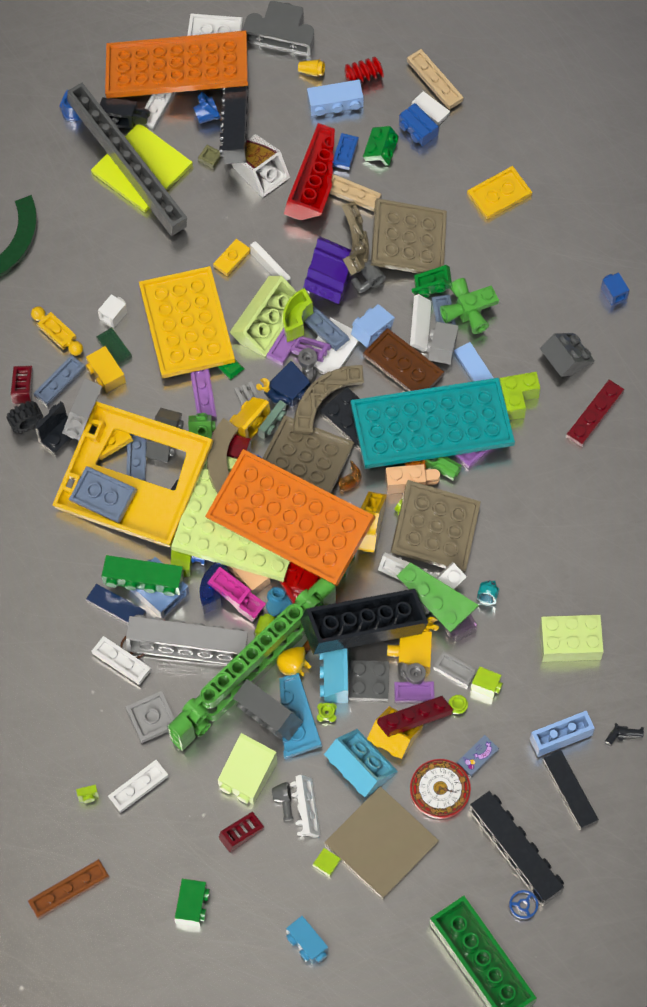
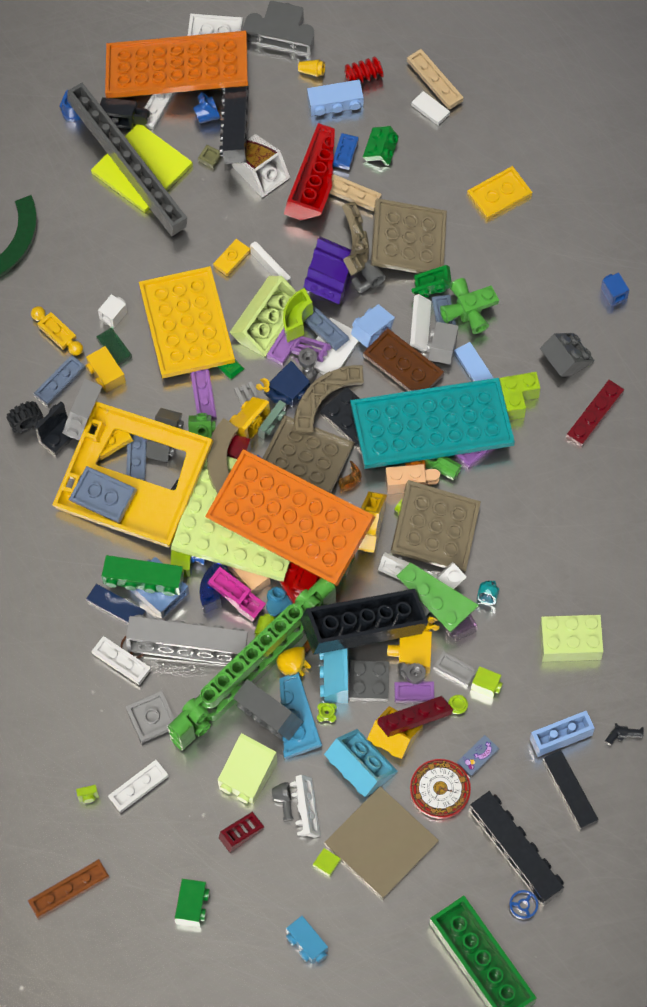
(21, 395): dark red slope -> none
(418, 124): blue brick -> none

